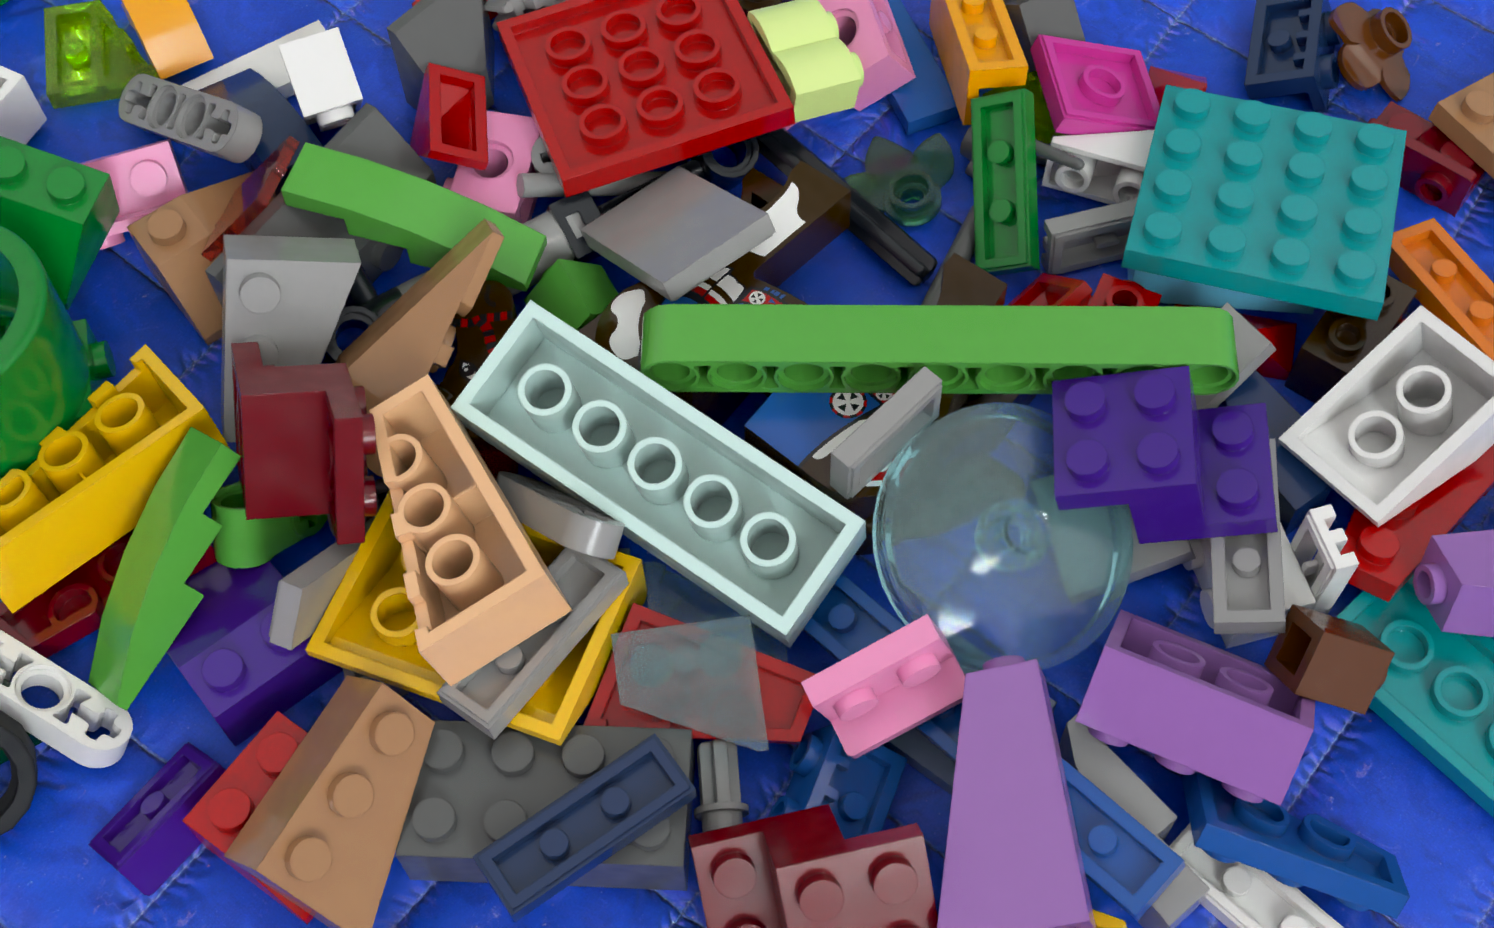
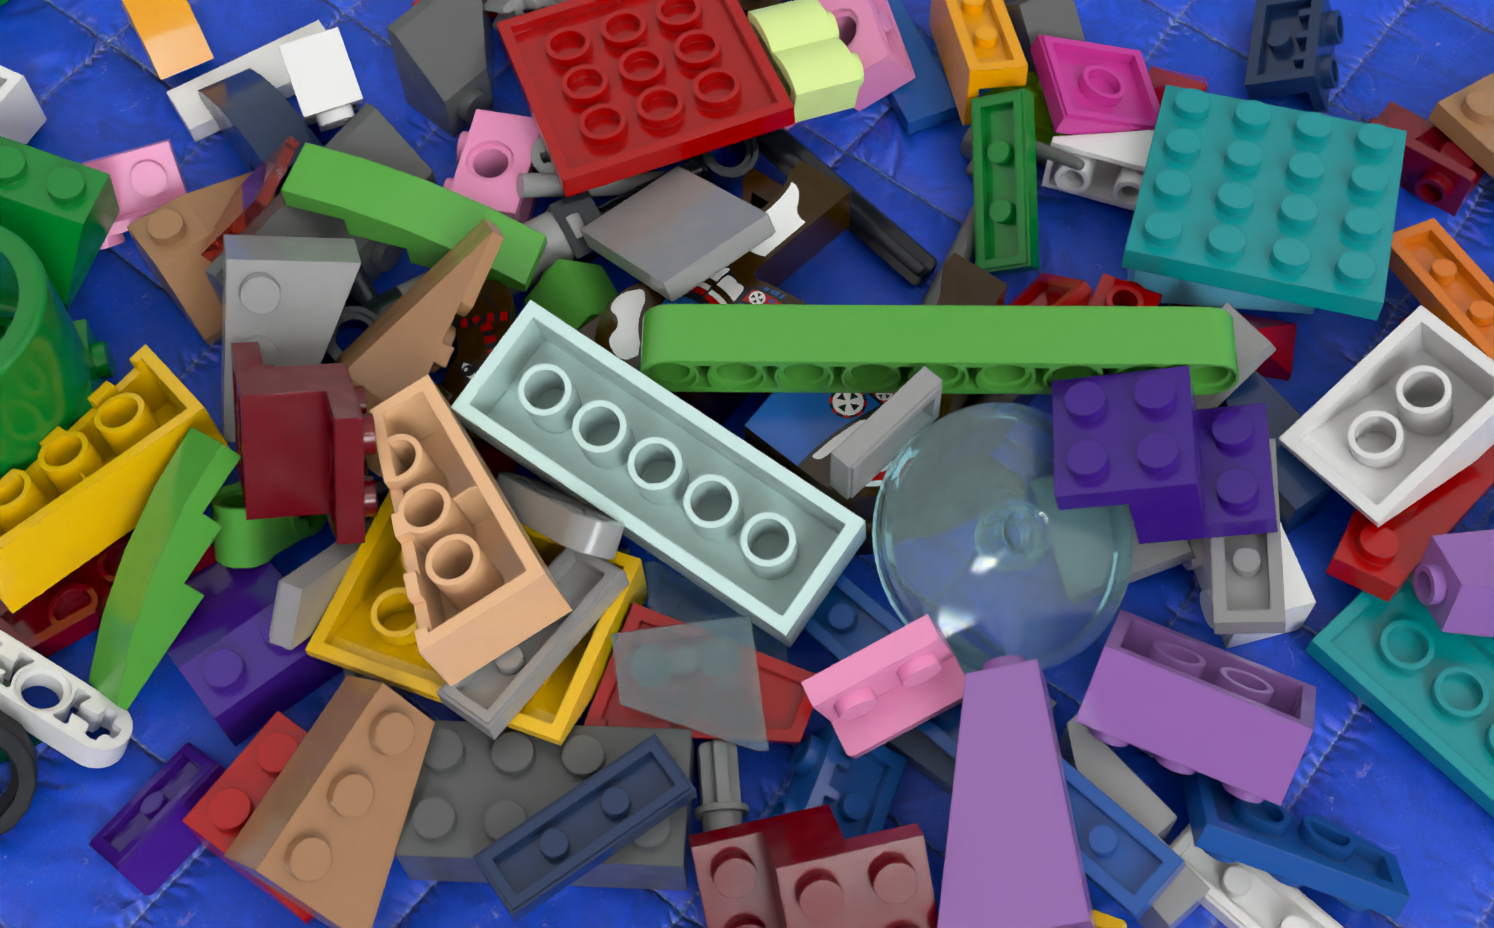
(88, 55): clear neon green wing -> none
(191, 118): light grey beam -> none
(452, 117): red slope -> none
(899, 176): plate -> none
(1087, 237): light grey tile -> none
(1329, 569): white tile -> none
(1329, 659): reddish brown brick -> none
(1343, 341): dark brown brick -> none
(1372, 48): reddish brown plate -> none

